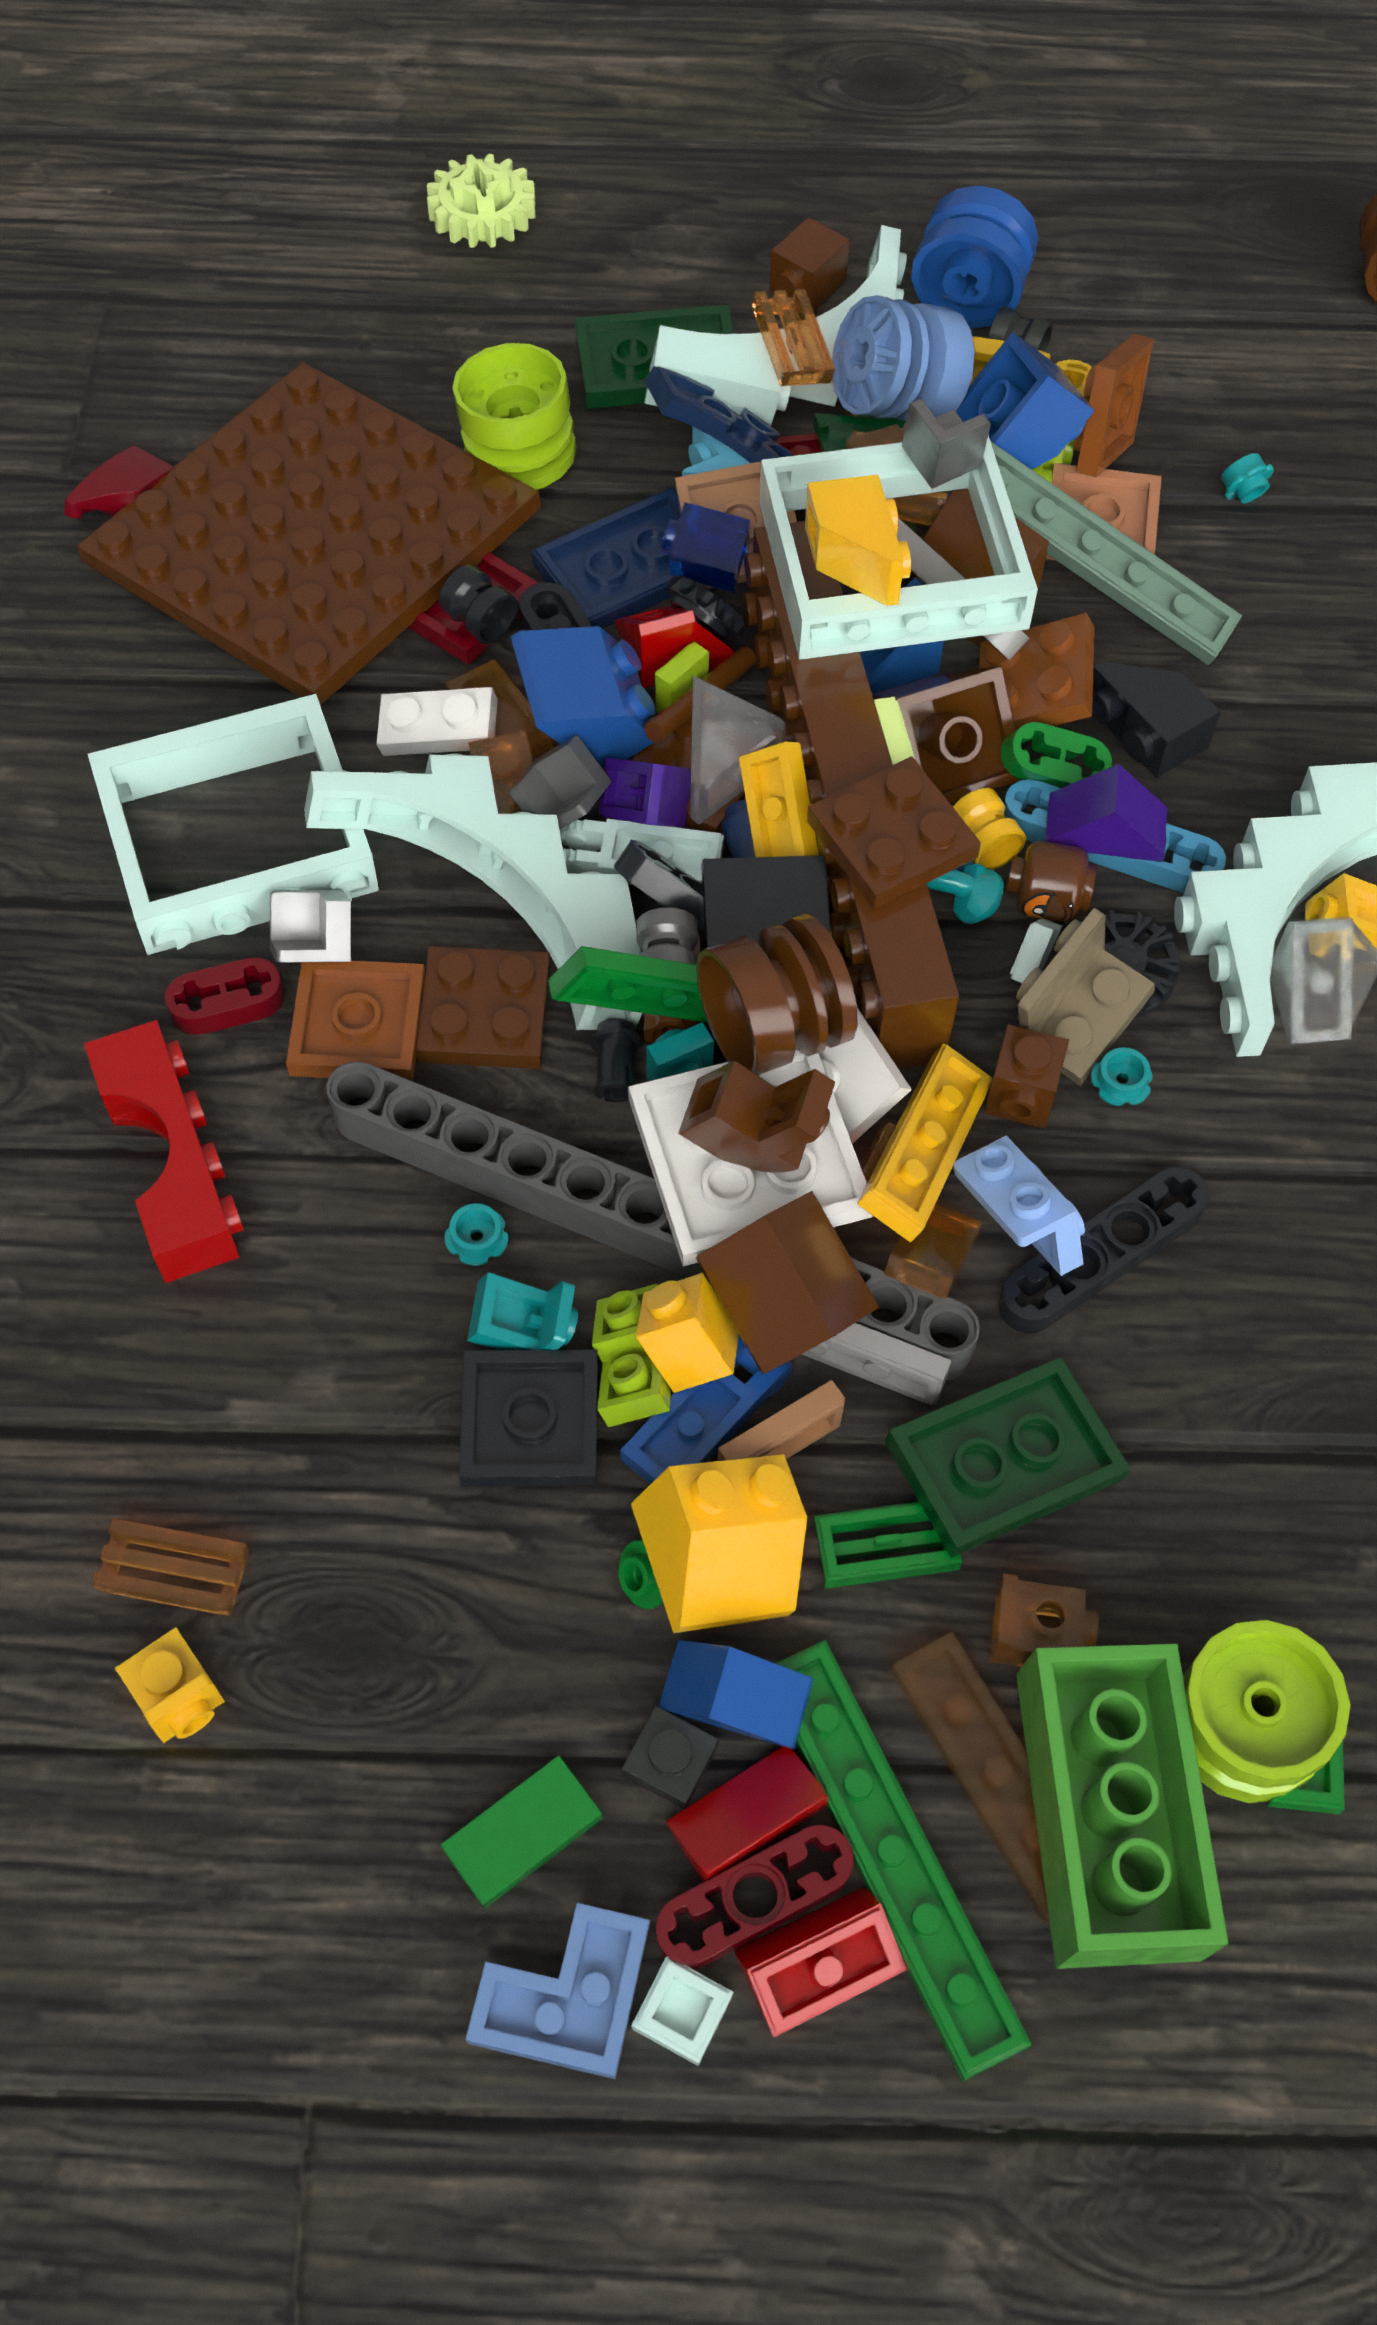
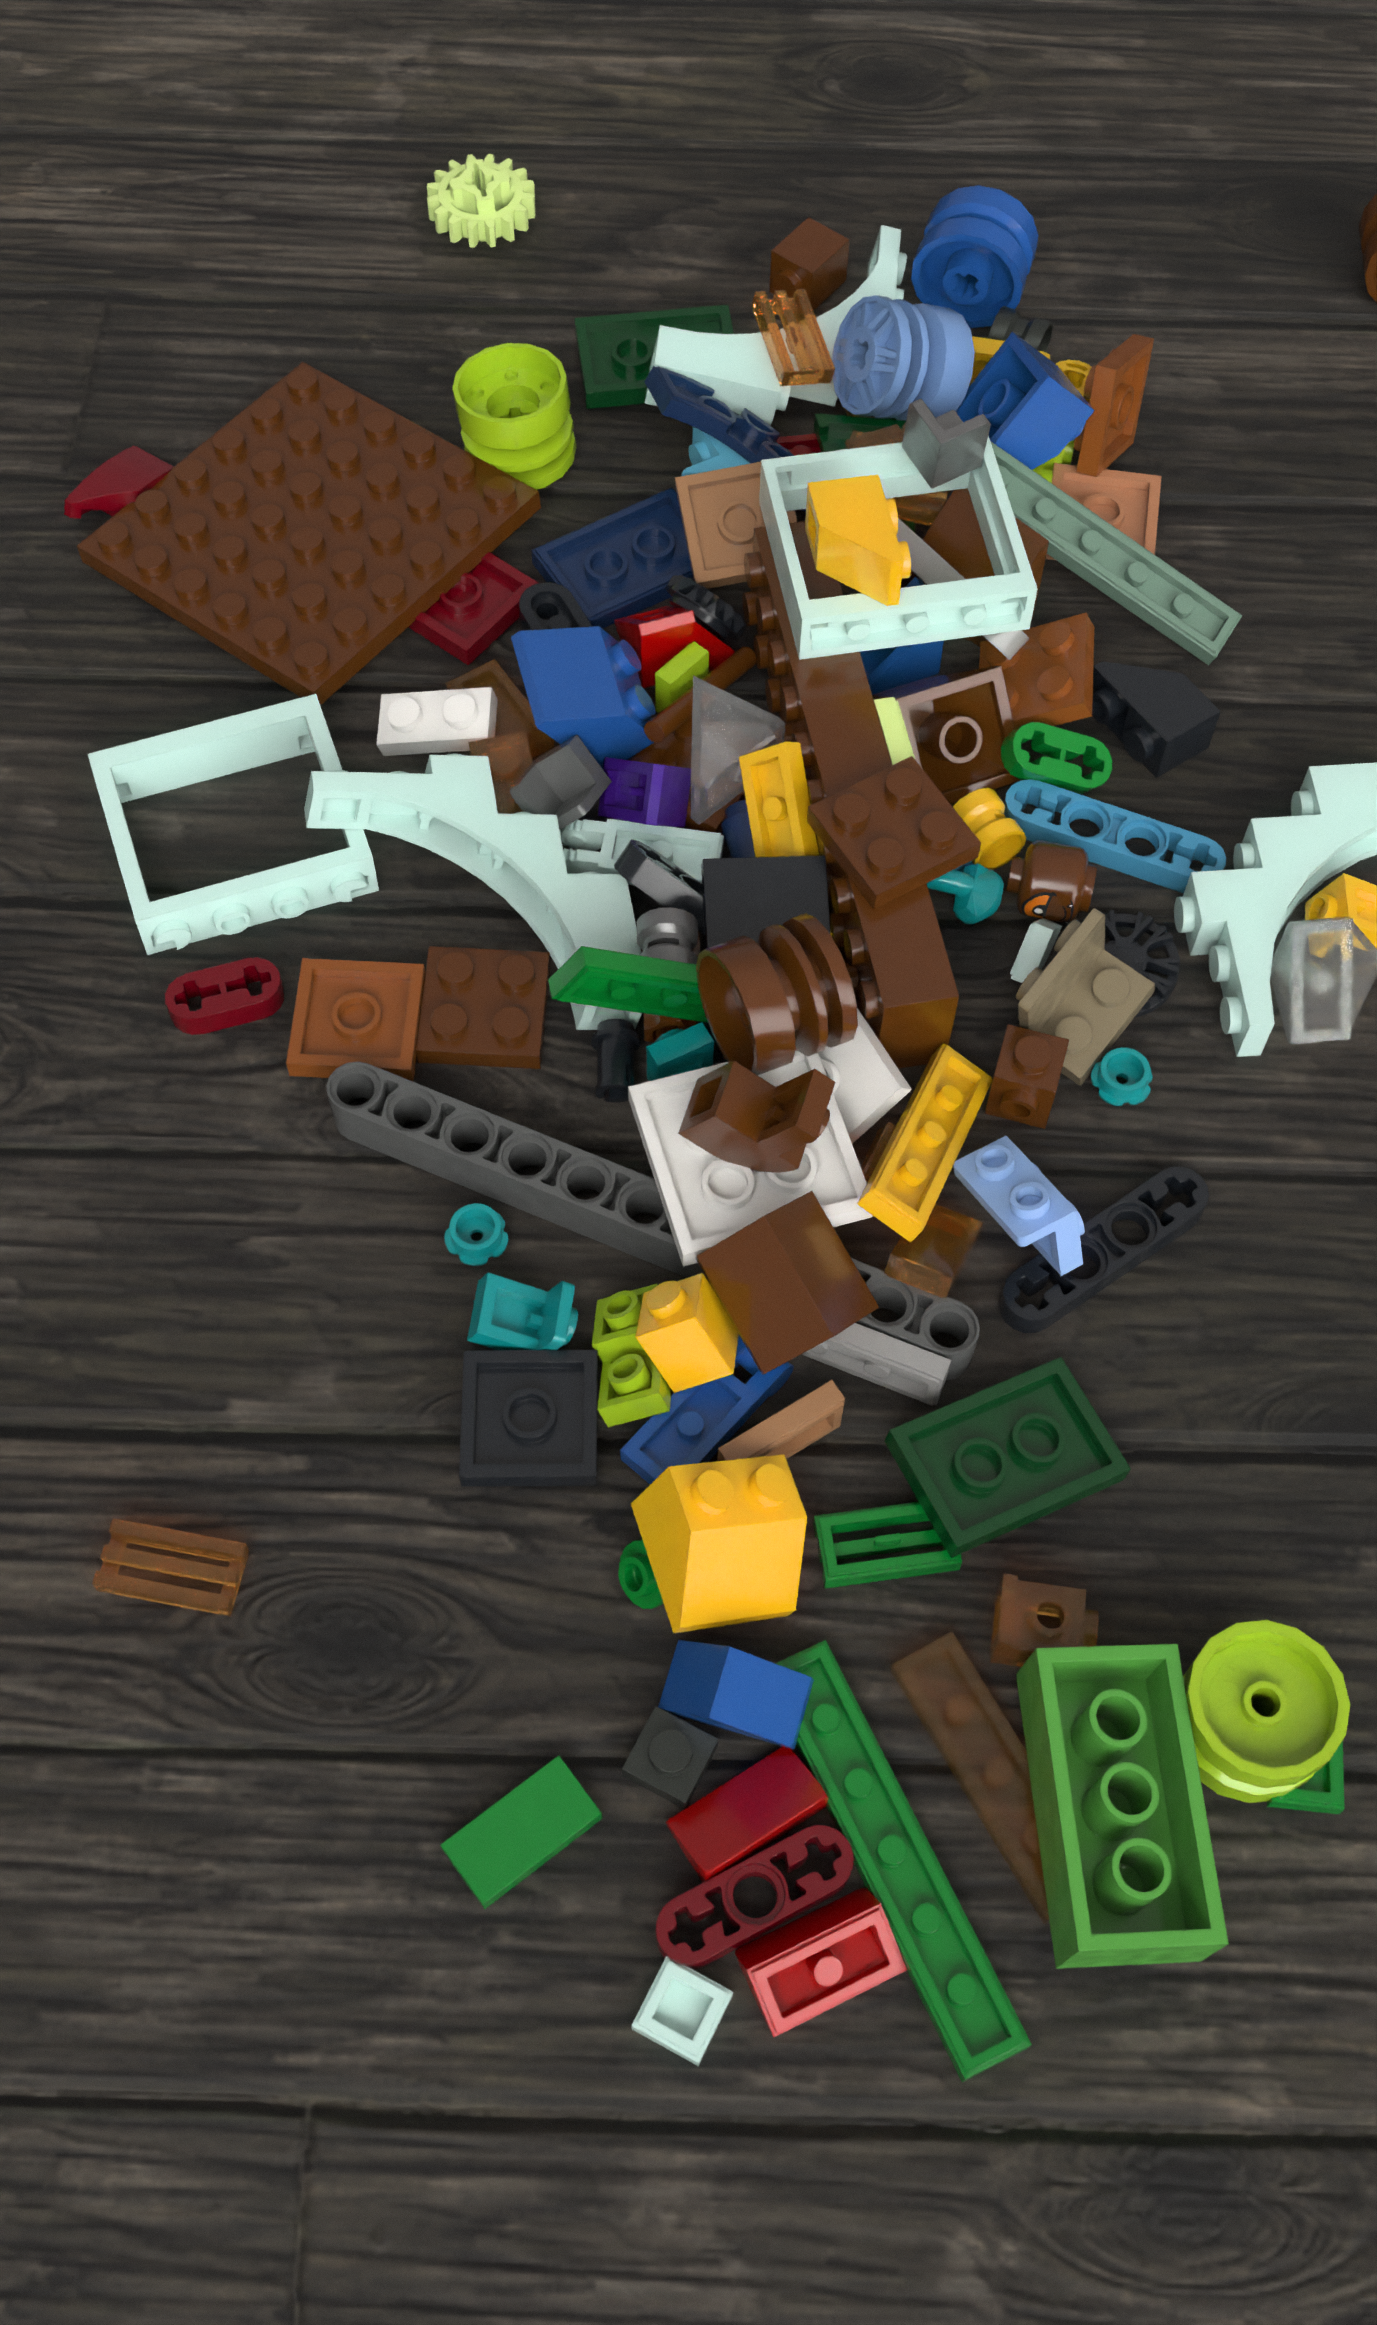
(170, 1687): yellow bracket -> none
(182, 1210): red arch -> none
(310, 926): panel -> none
(473, 600): black wheel -> none
(573, 2018): medium blue plate -> none
(707, 546): clear blue brick -> none
(1108, 816): dark purple slope -> none
(1247, 478): teal plate -> none

